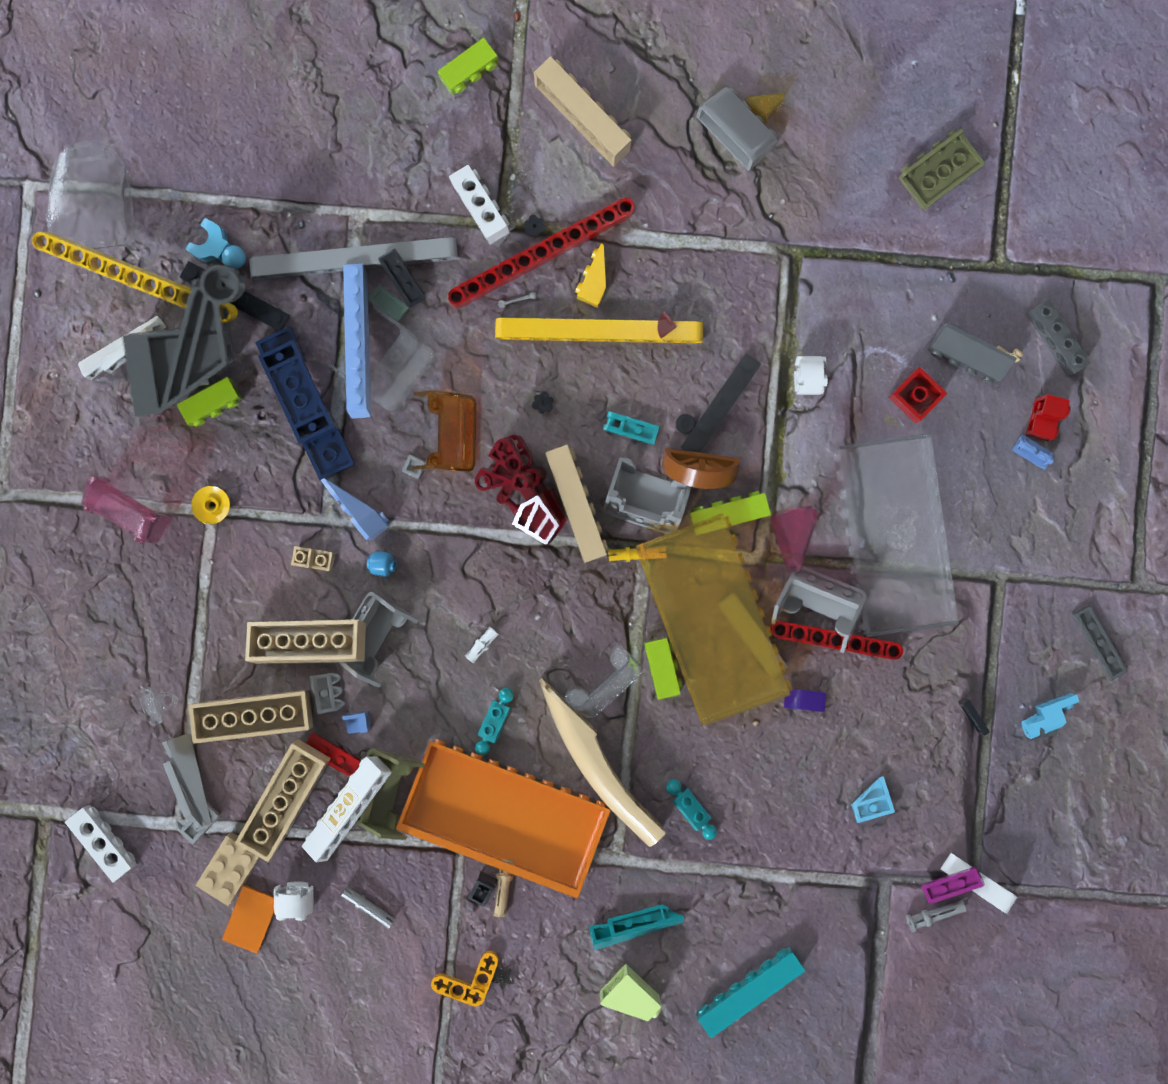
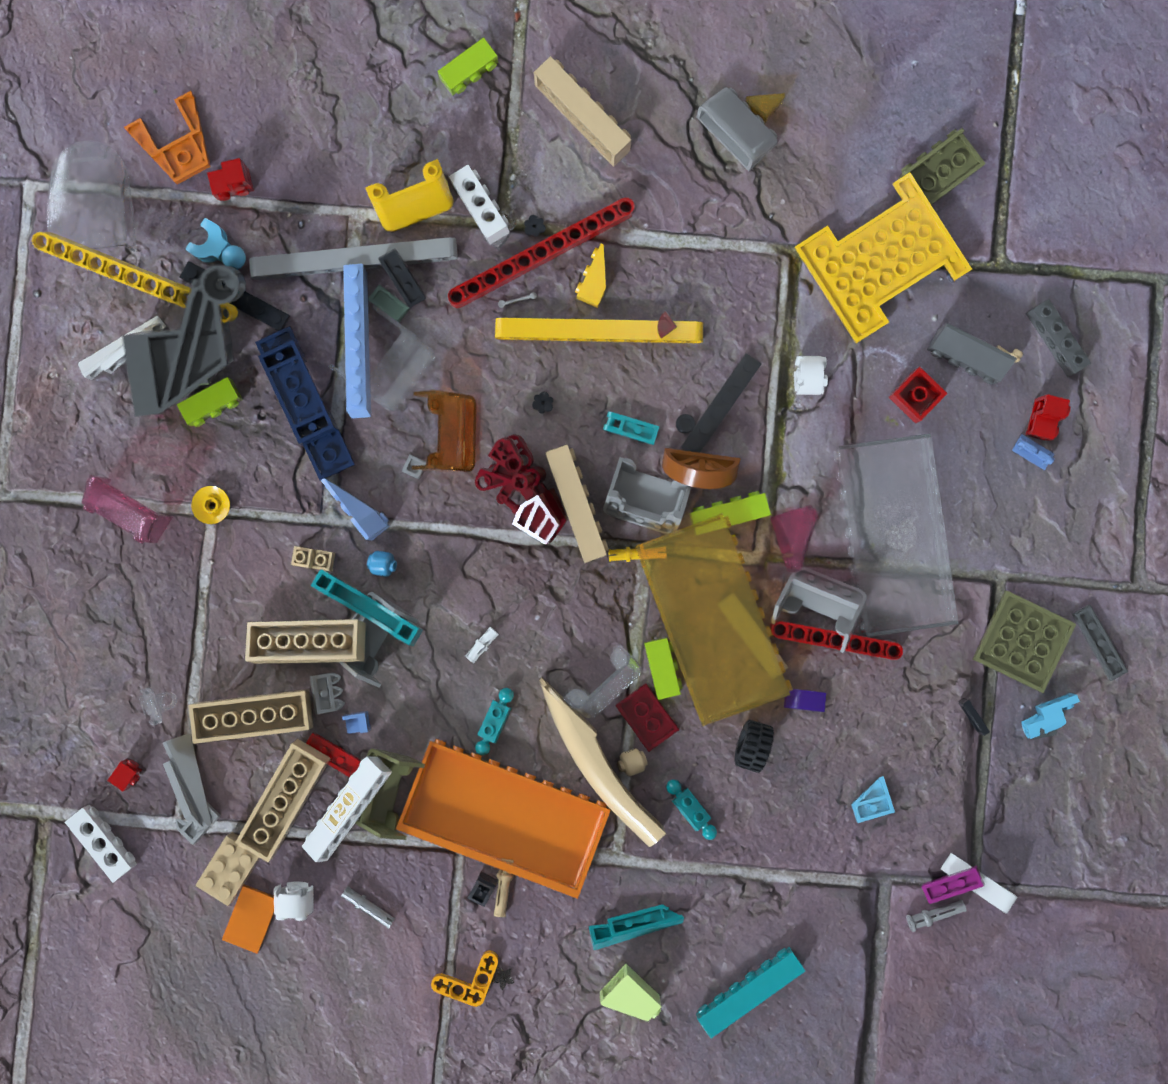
(125, 775): none -> red brick
(183, 156): none -> orange wing
(230, 180): none -> red brick
(367, 607): none -> teal arch
(414, 202): none -> yellow windscreen
(632, 762): none -> tan head
(647, 717): none -> dark red tile
(754, 746): none -> black tyre
(881, 259): none -> yellow piece
(1024, 641): none -> olive plate

